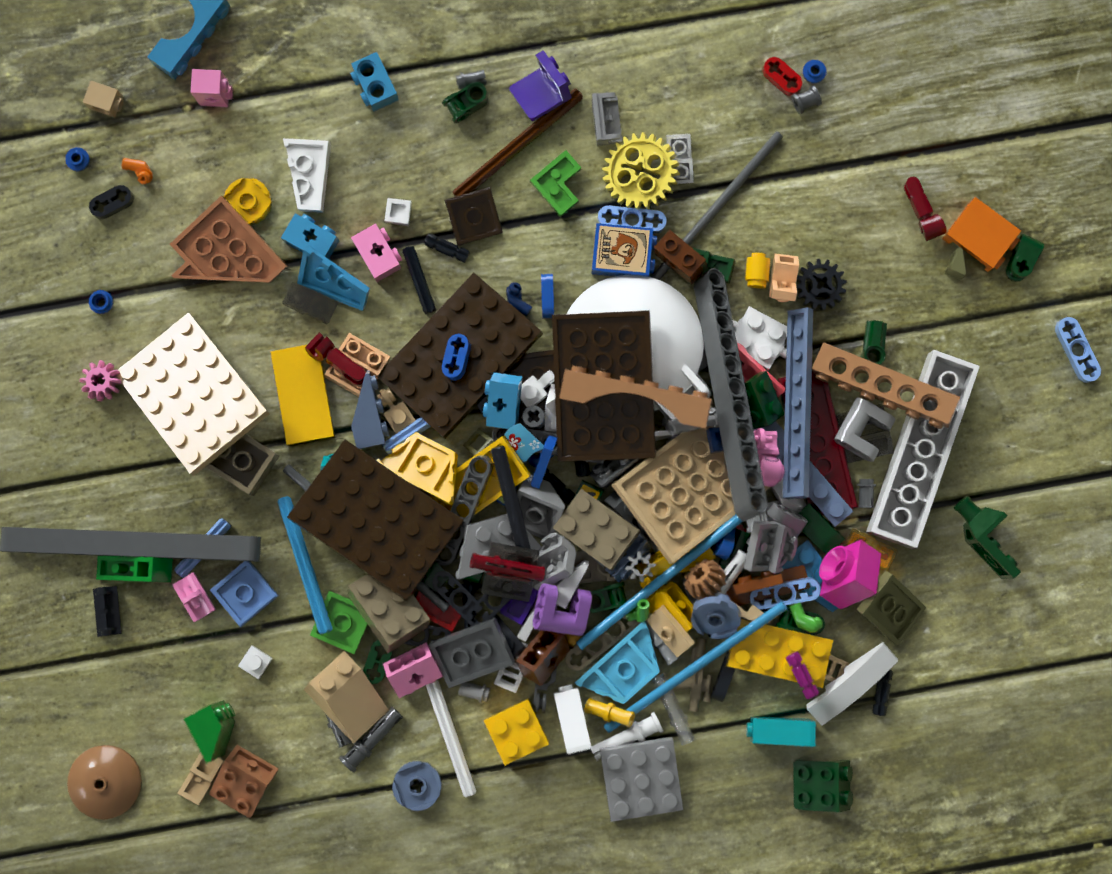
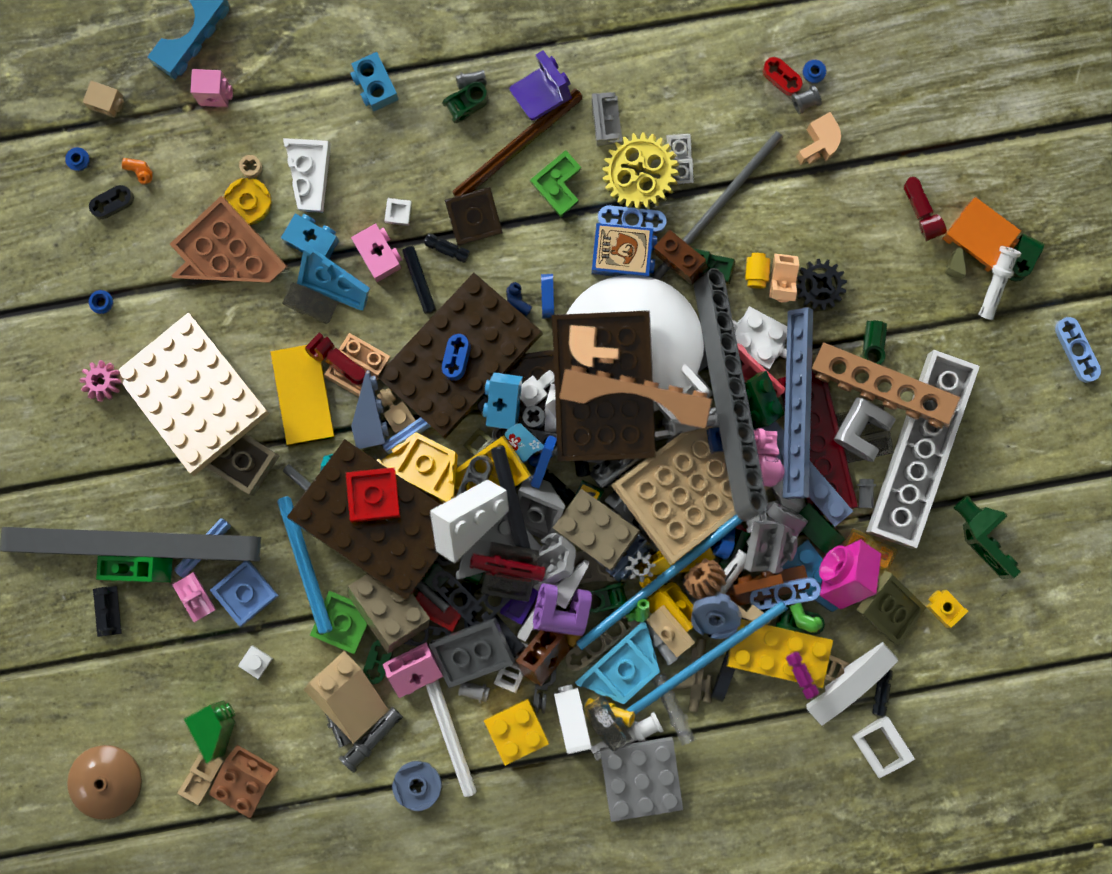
(251, 159): none -> tan bush
(372, 494): none -> red plate
(467, 518): none -> white wedge
(584, 349): none -> light nougat brick
(608, 727): none -> clear smoke slope
(782, 731): teal slope -> none
(822, 785): dark green bracket -> none
(826, 139): none -> light nougat brick
(894, 739): none -> white tile
(948, 618): none -> yellow brick
(1002, 271): none -> white pin

